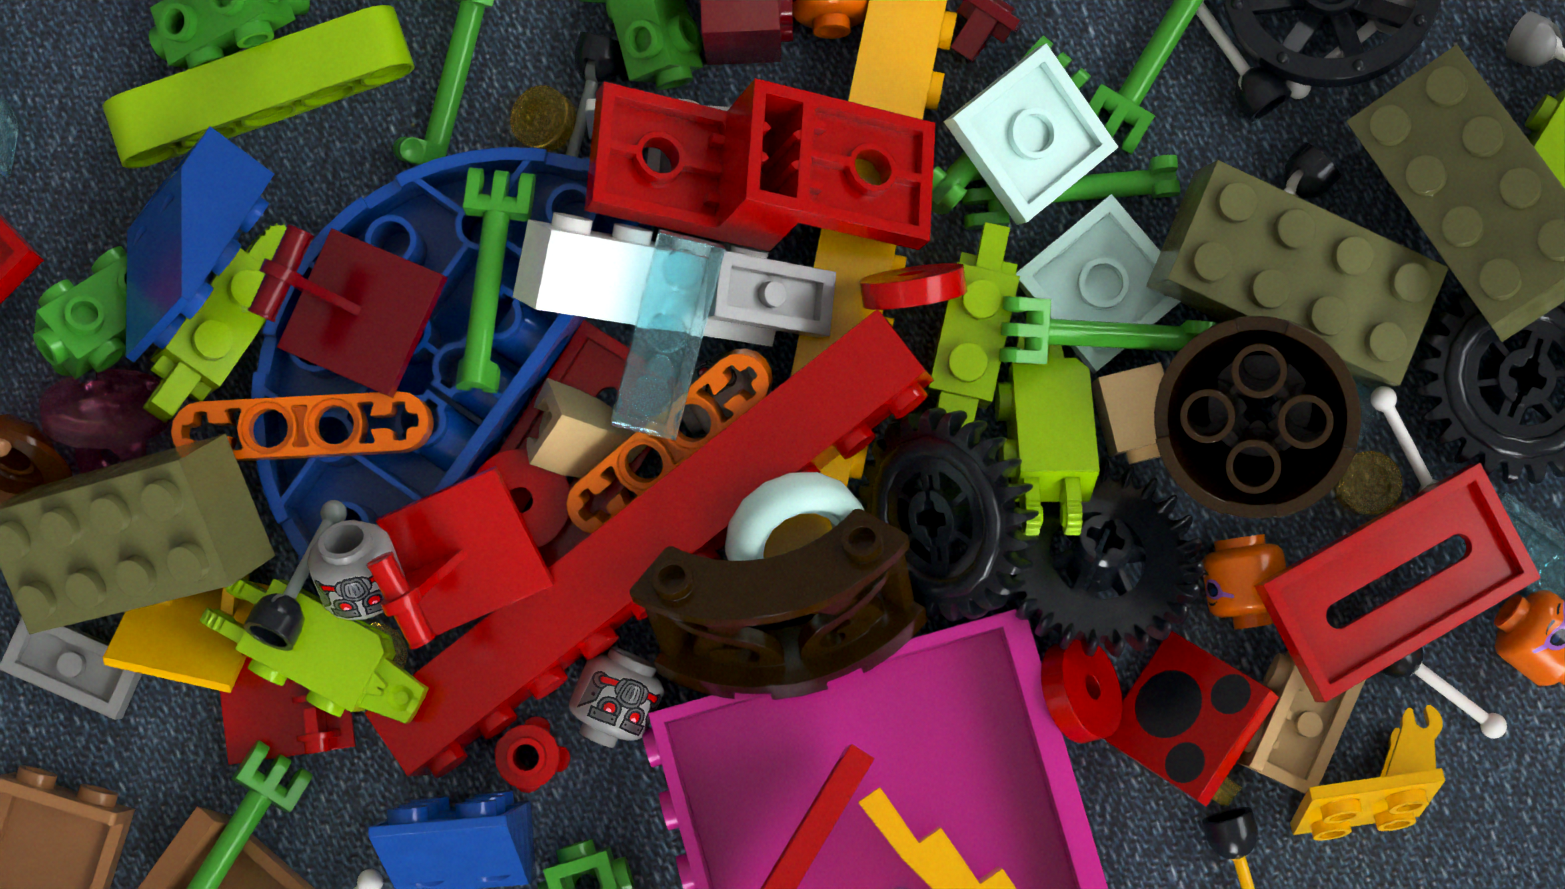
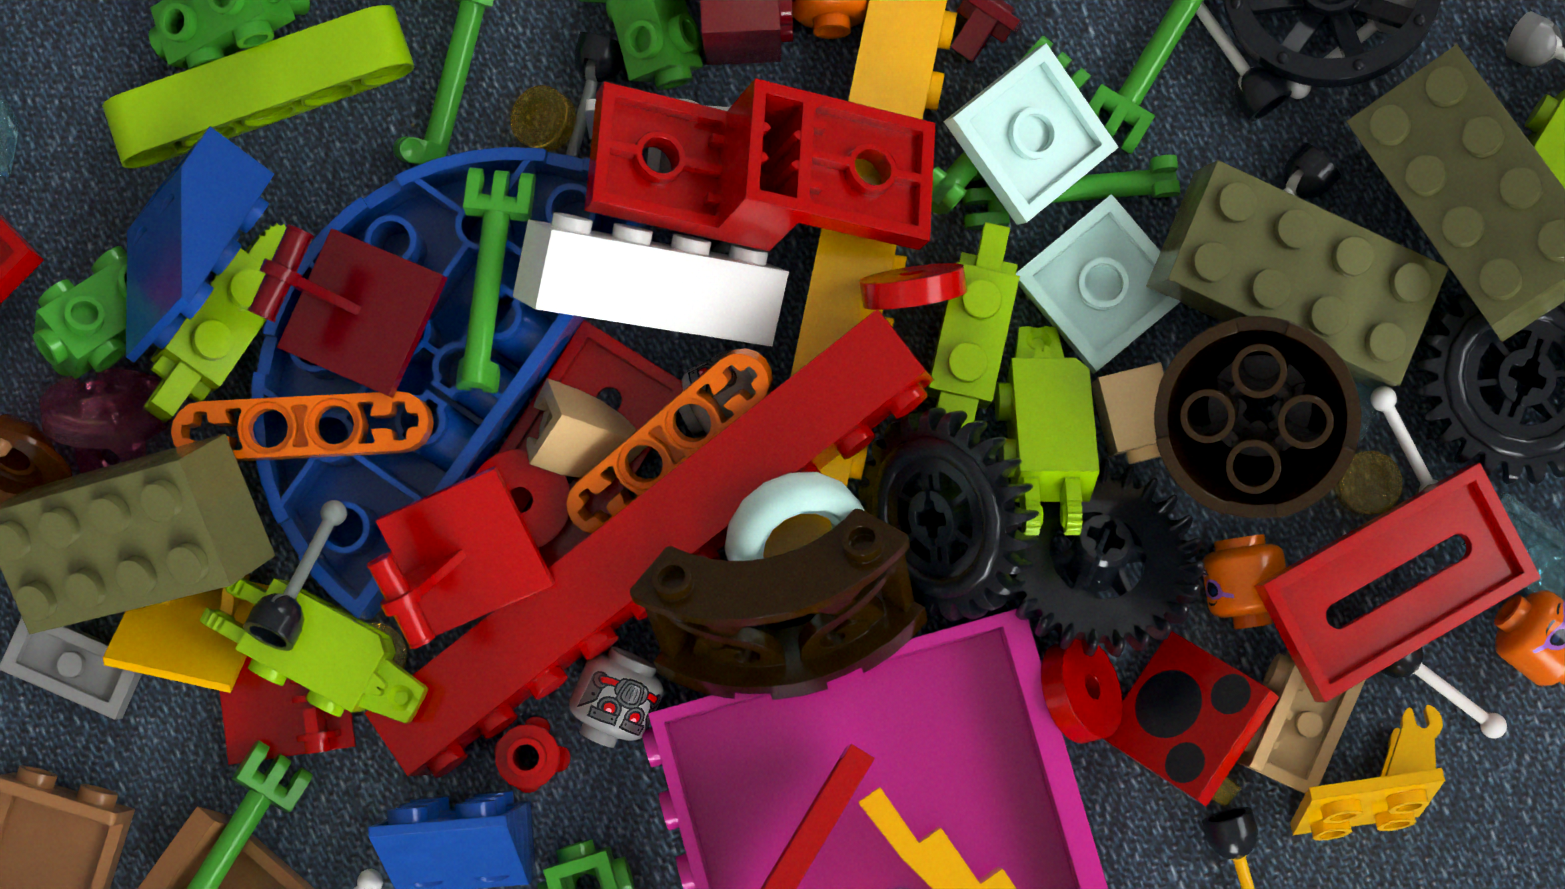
(340, 568): light grey head -> none
(667, 334): clear light blue plate -> none
(774, 295): light grey plate -> none
(1042, 330): bright green hinge -> none

